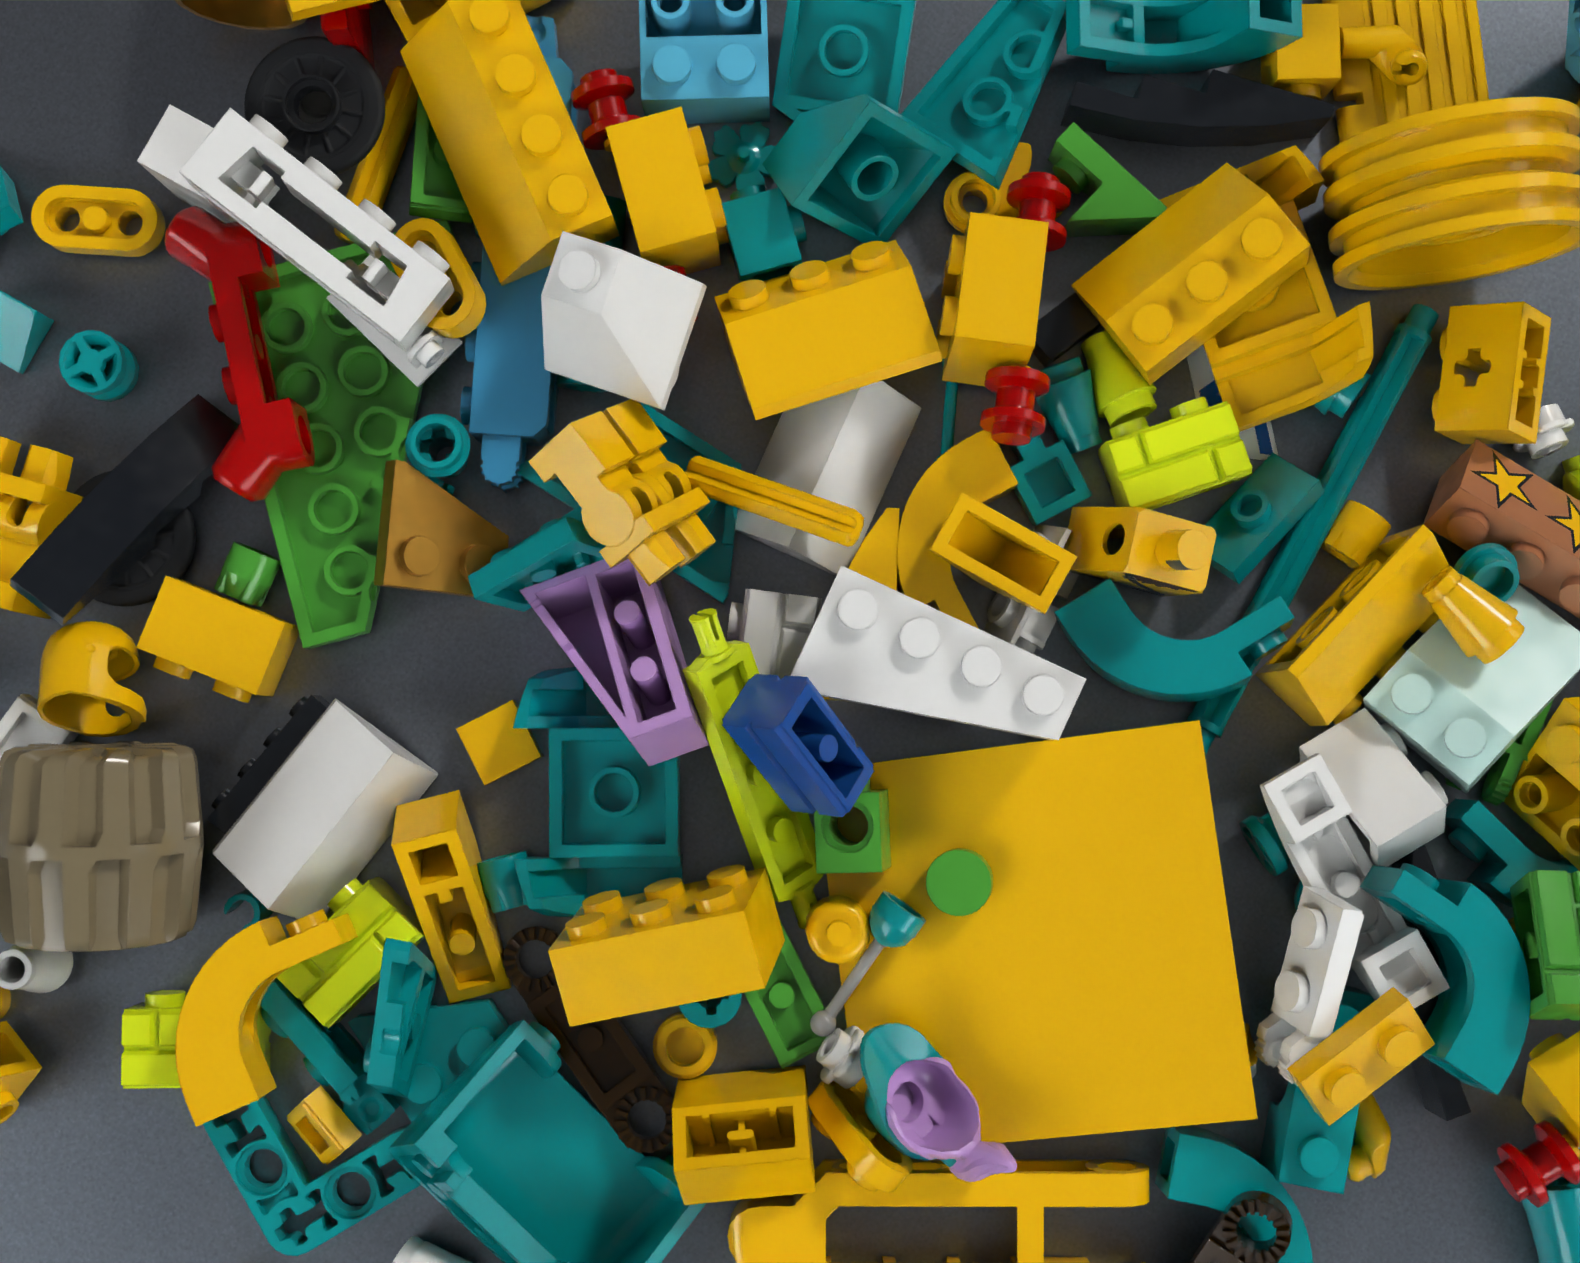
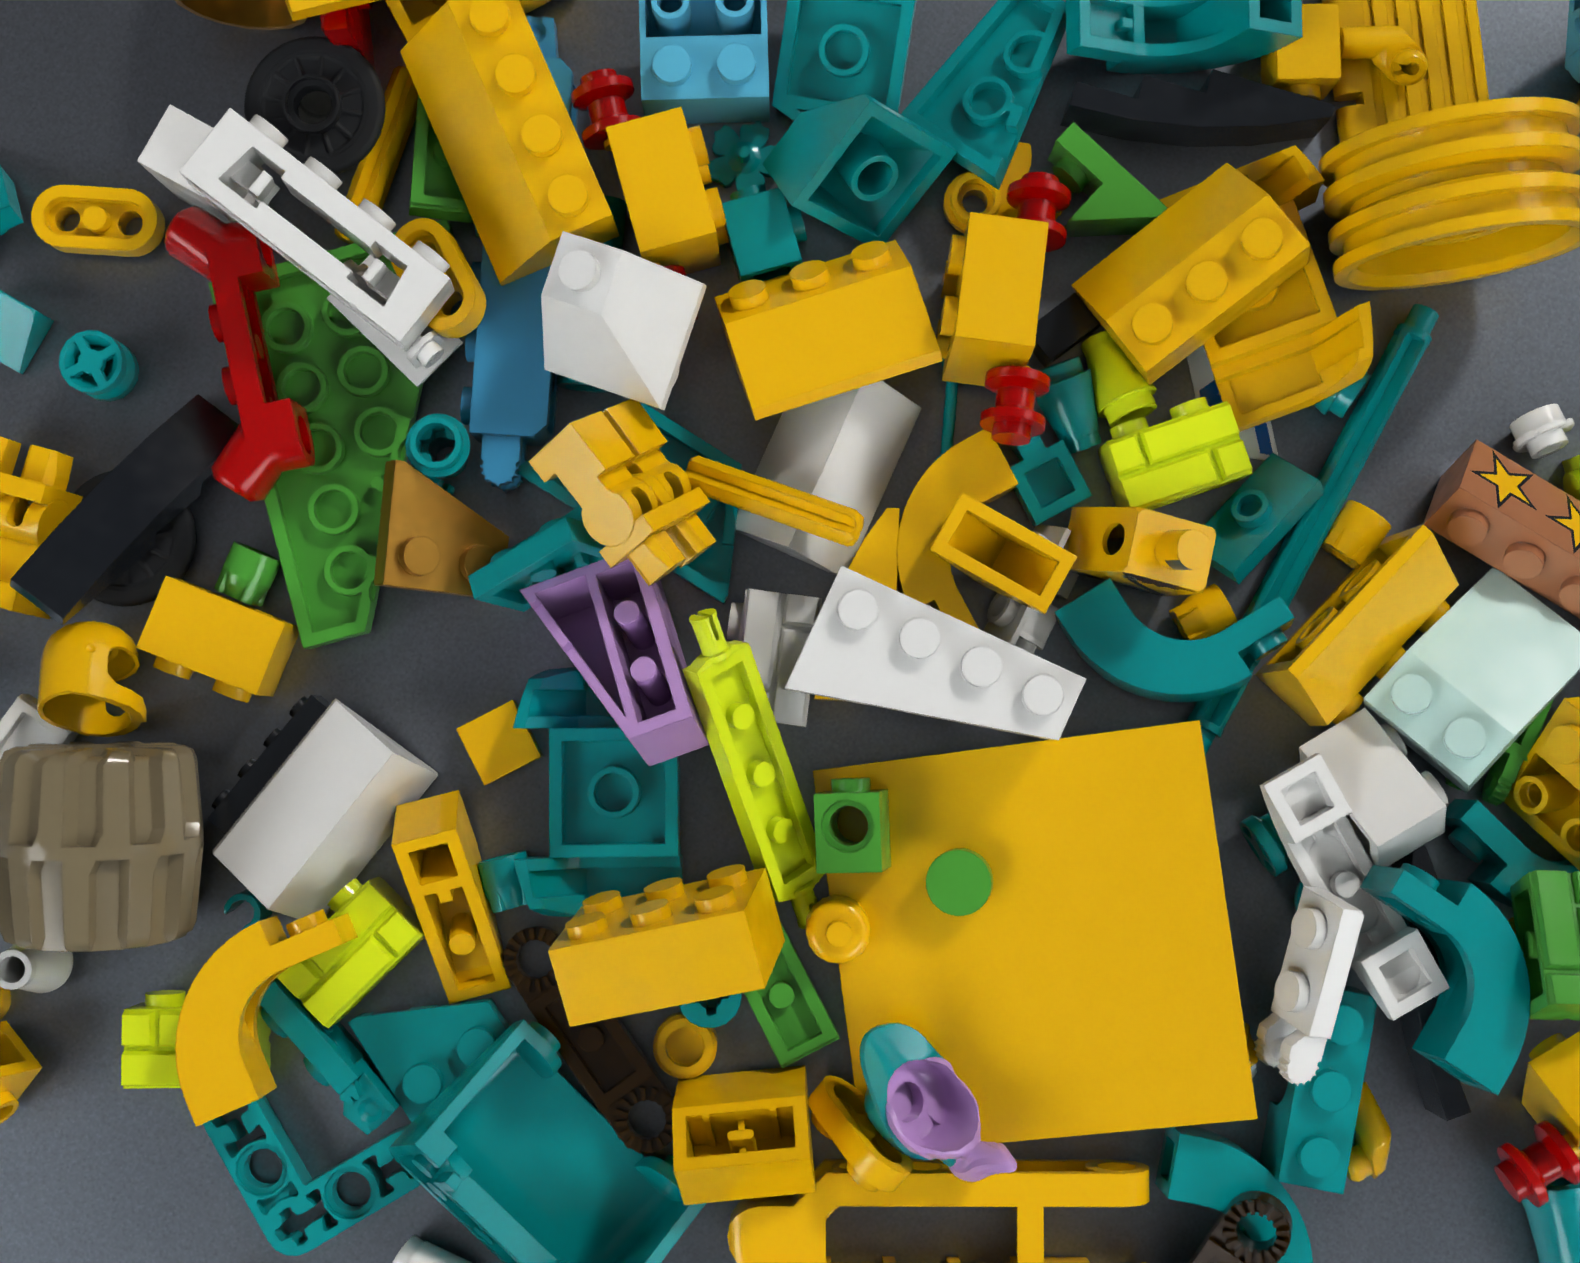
(323, 1125): yellow tile -> none
(400, 1017): teal wing -> none
(798, 744): blue brick -> none
(841, 1057): white plate -> none
(892, 926): hinge -> none
(1203, 614): none -> yellow hose
(1361, 1056): yellow plate -> none
(1472, 615): yellow cone -> none
(1491, 568): teal plate -> none
(1492, 373): yellow brick -> none

